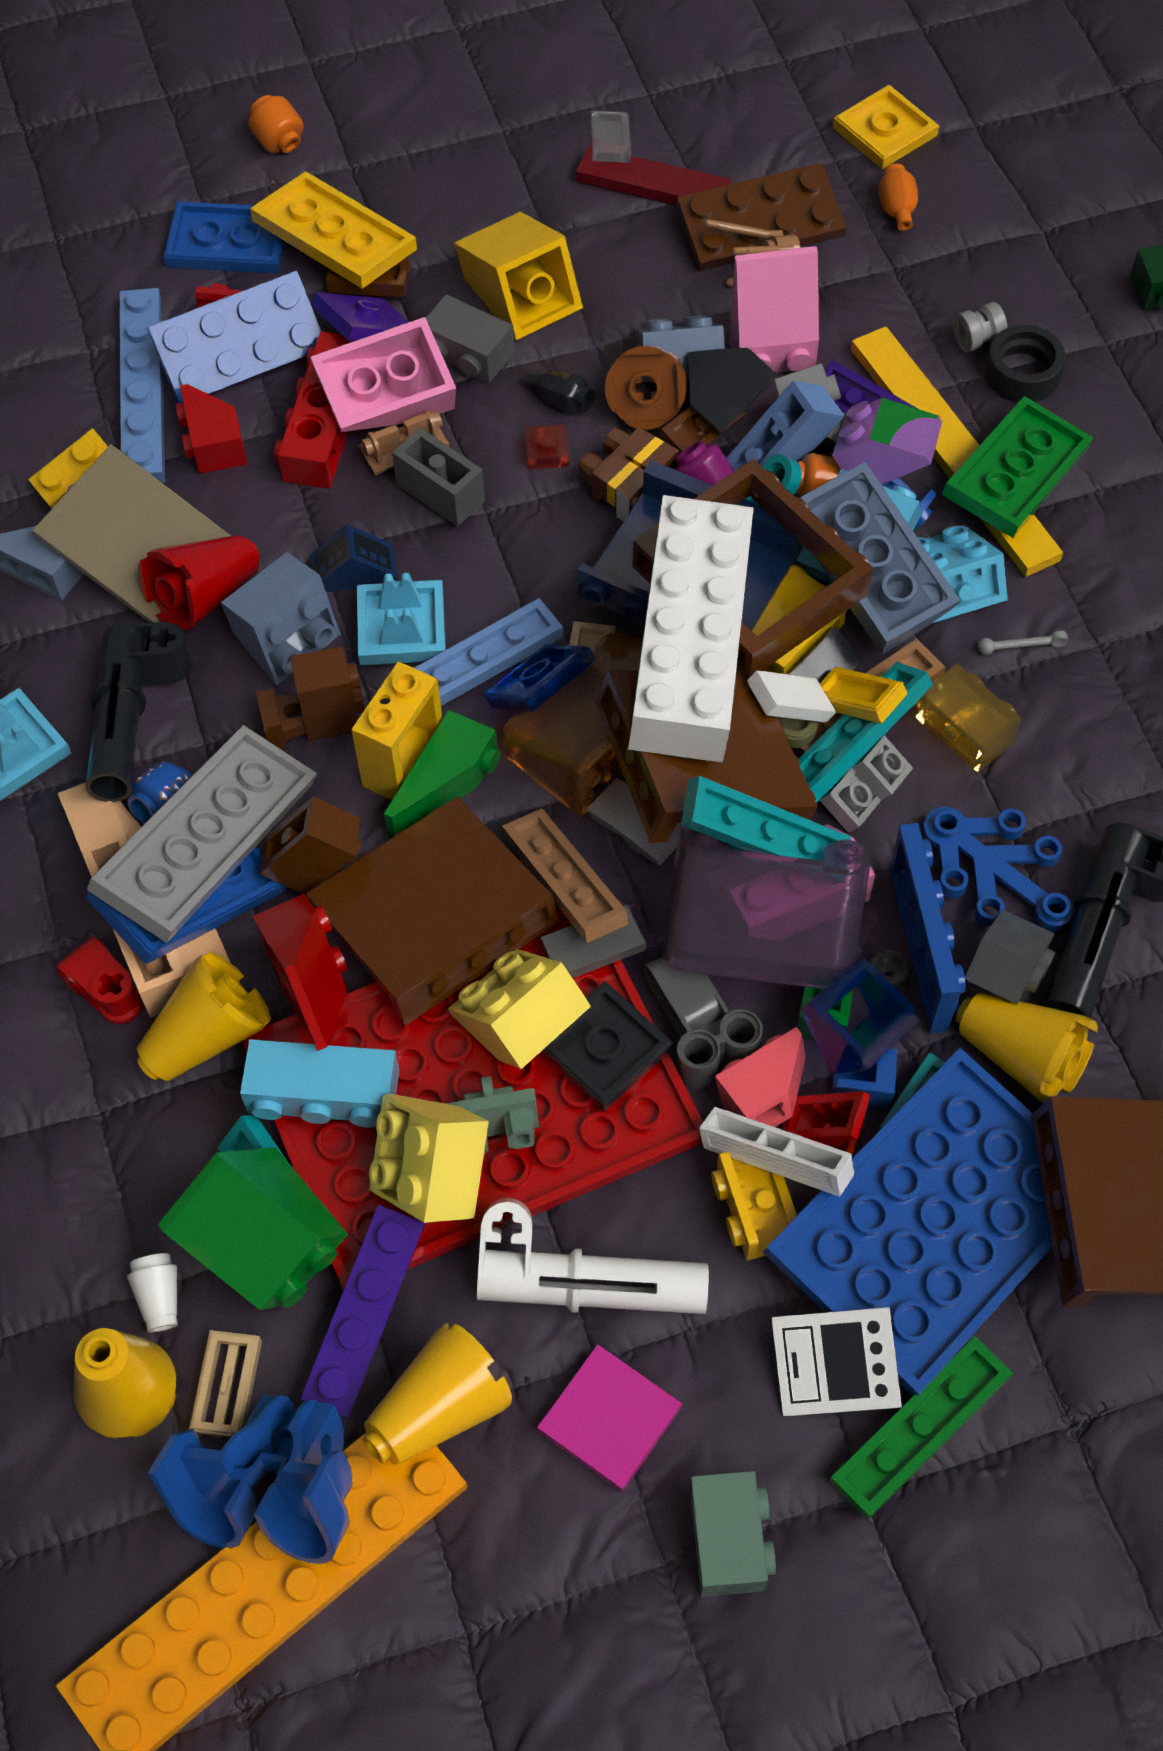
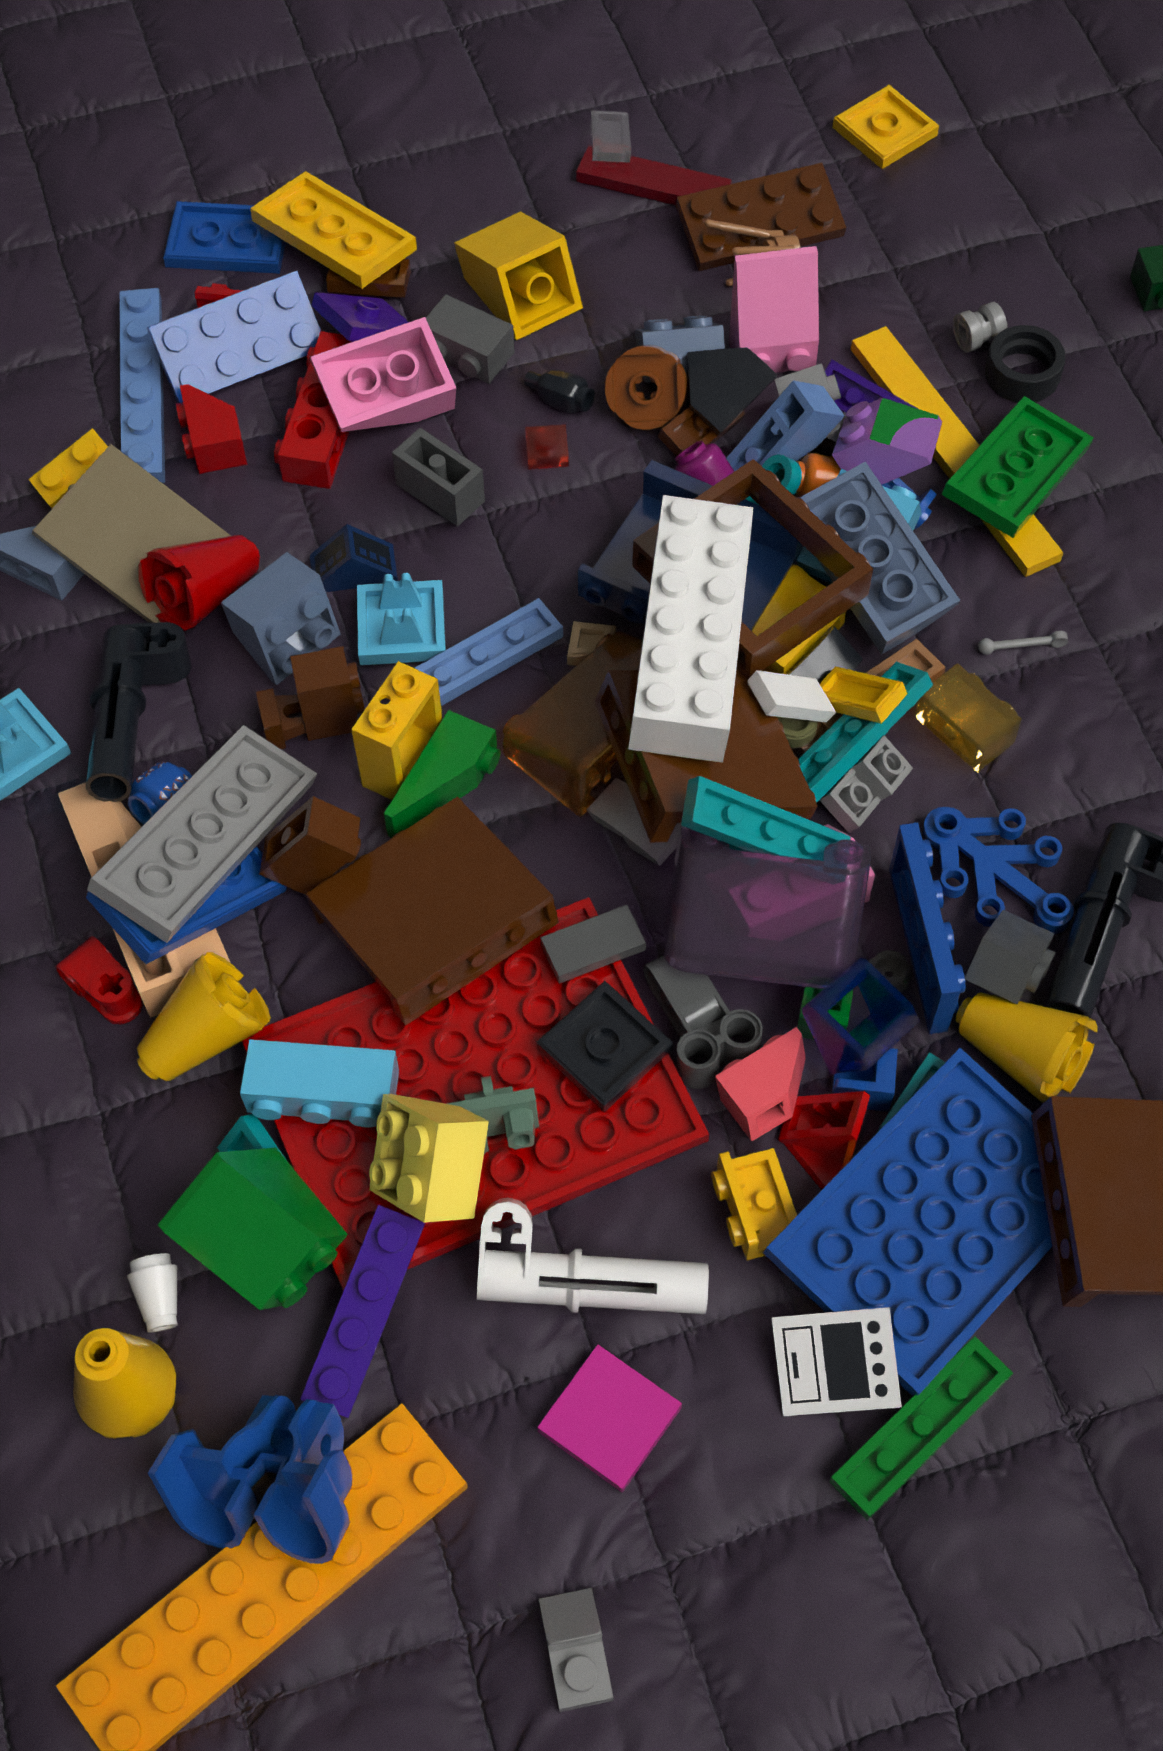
(218, 1428): tan tile -> none
(275, 124): orange head -> none
(305, 964): red slope -> none
(379, 445): medium nougat hinge -> none
(436, 1397): yellow cone -> none
(520, 1006): light yellow slope -> none
(539, 677): clear blue tile -> none
(565, 875): medium nougat plate -> none
(576, 1649): none -> light grey slope
(621, 474): reddish brown hips -> none
(729, 1533): sand green brick -> none
(777, 1151): white piece -> none
(898, 195): orange plant -> none
(970, 567): medium azure bracket -> none

